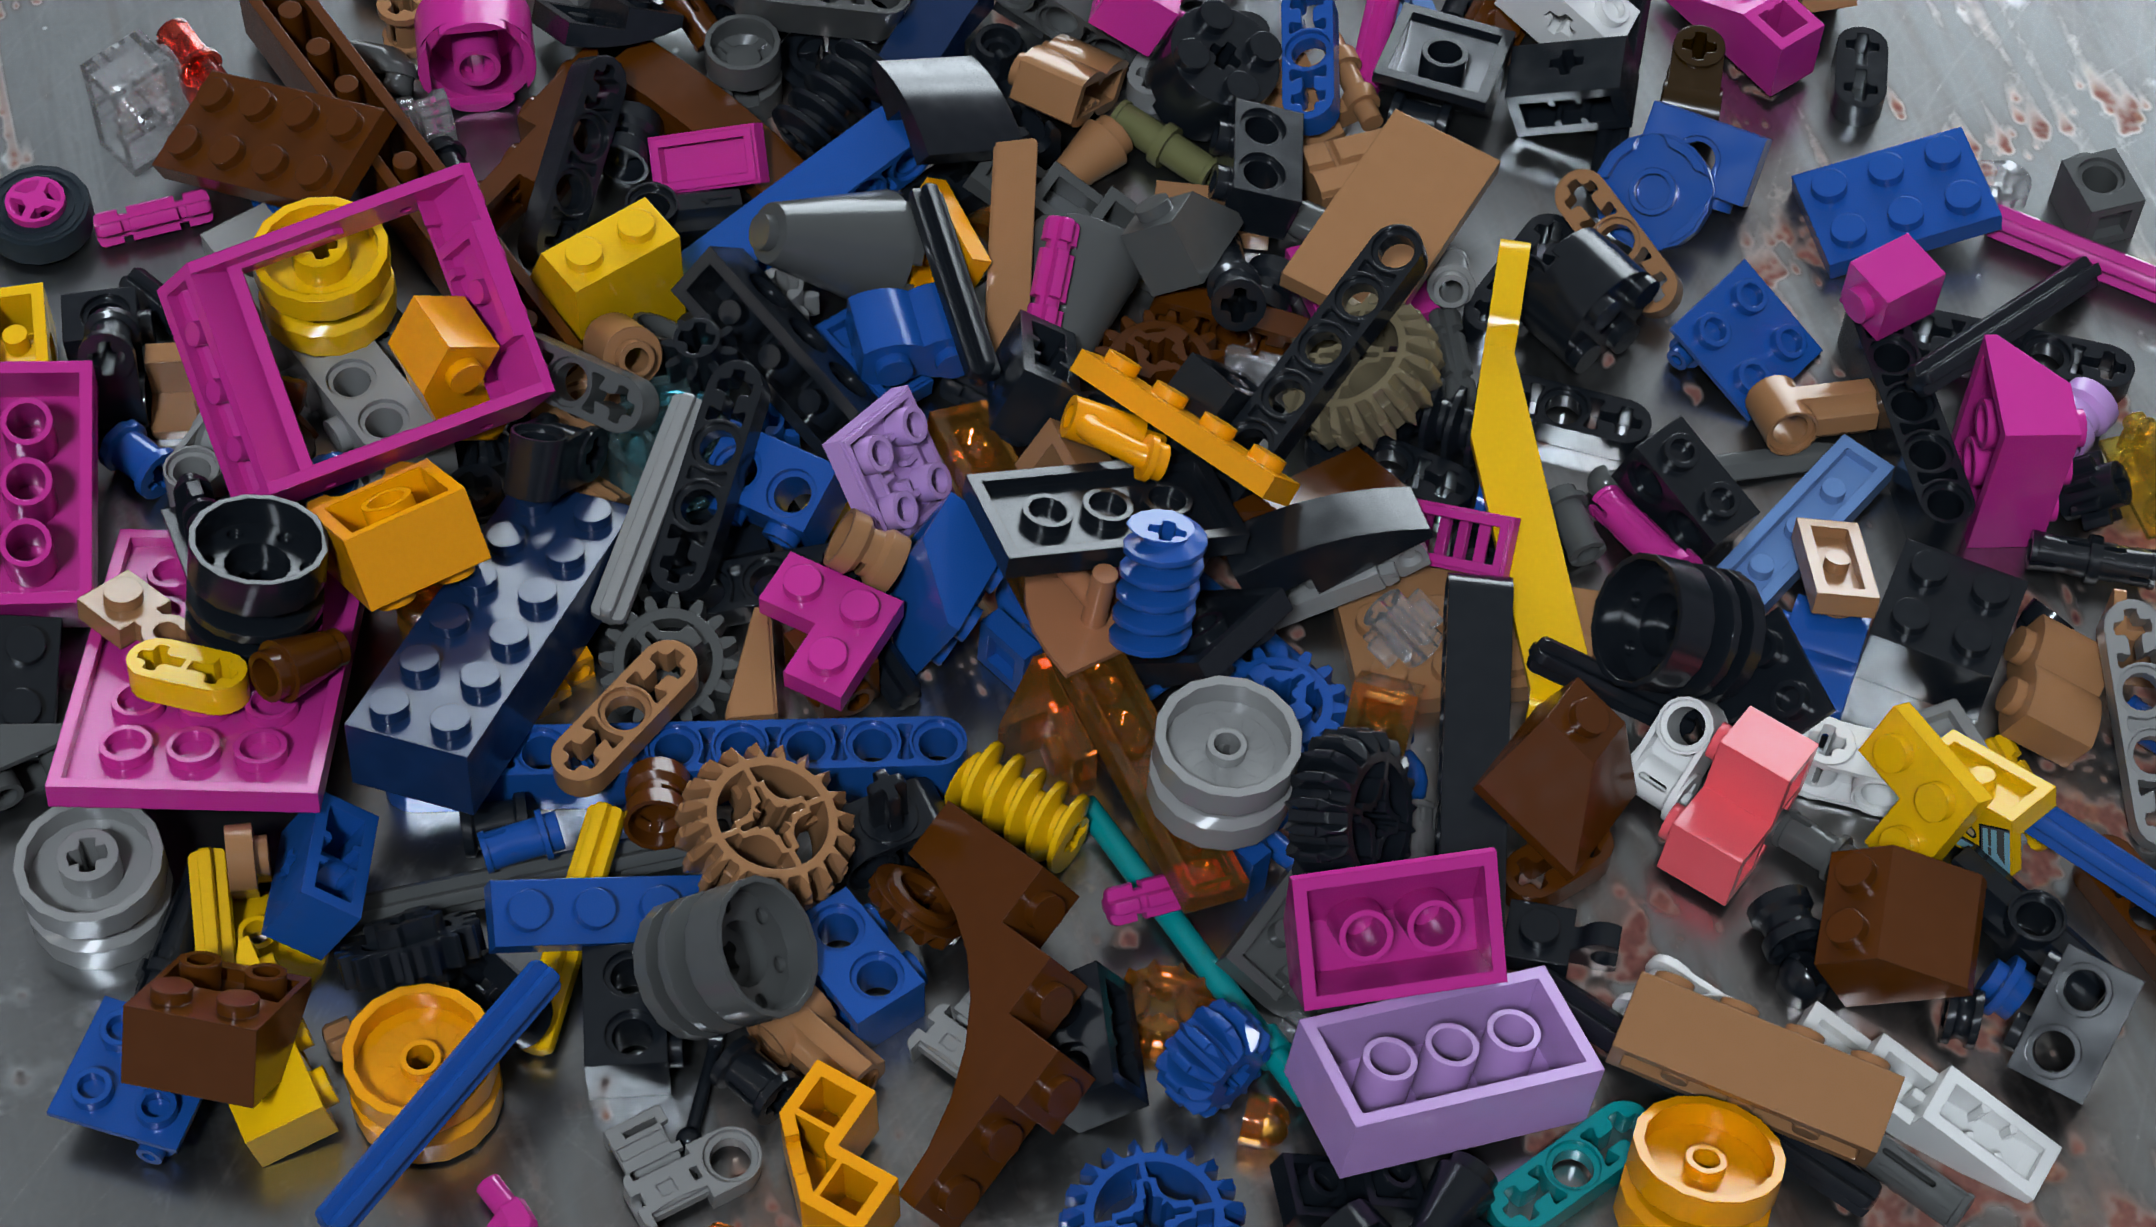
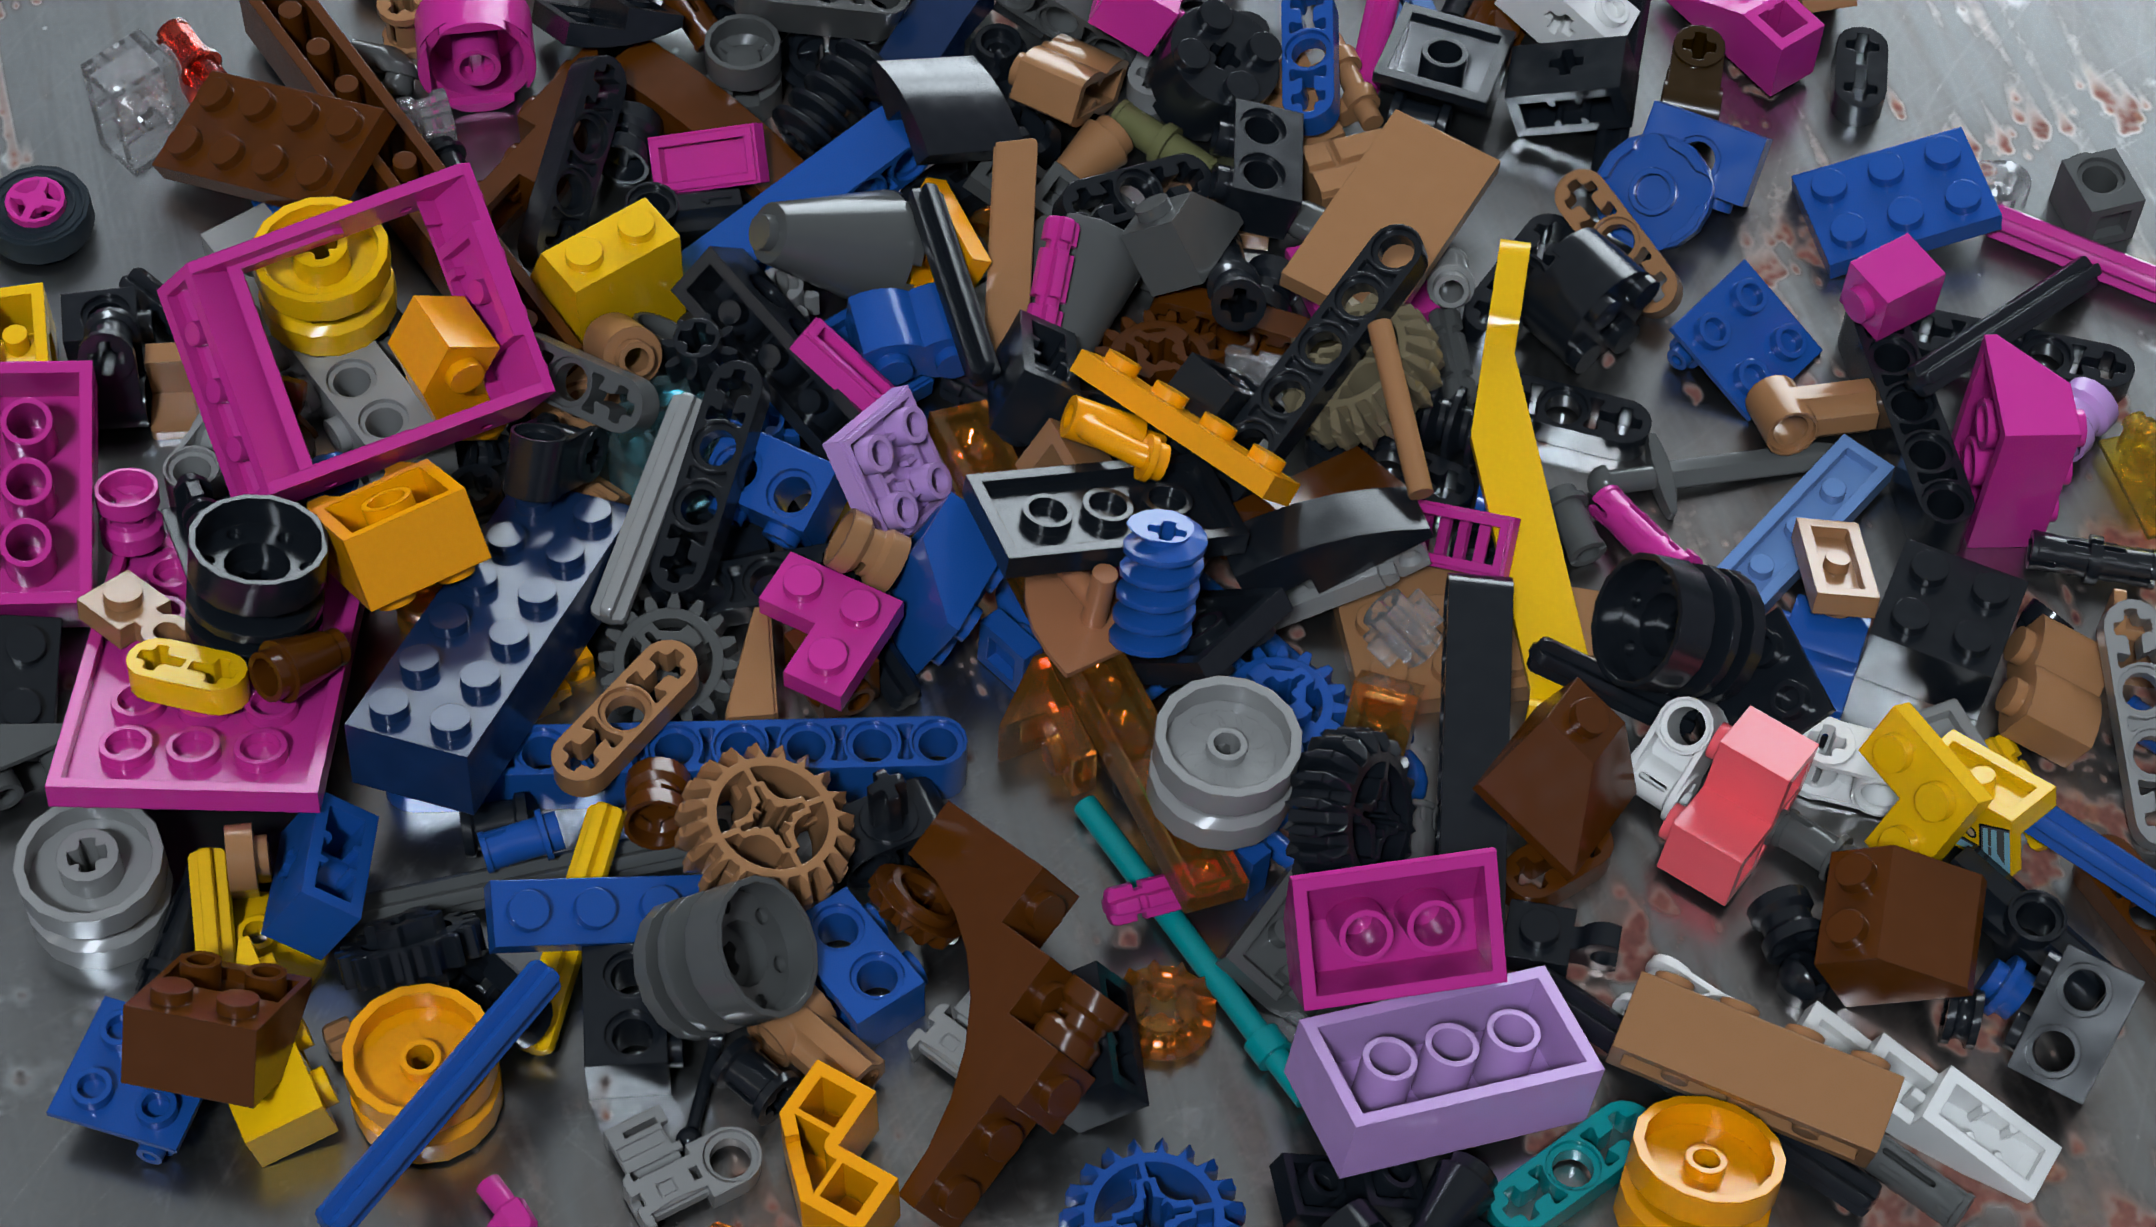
(129, 512): none -> dark pink wheel
(136, 456): blue bush -> none
(153, 218): dark pink axle -> none
(840, 364): none -> dark pink tile
(1021, 806): yellow piece -> none
(1080, 1022): none -> reddish brown wheel
(1147, 177): none -> black beam
(1213, 1058): blue gear -> none
(1264, 1122): clear orange hinge -> none
(1400, 409): none -> medium nougat bar
(1685, 490): black brick -> none
(2095, 491): black gear -> none

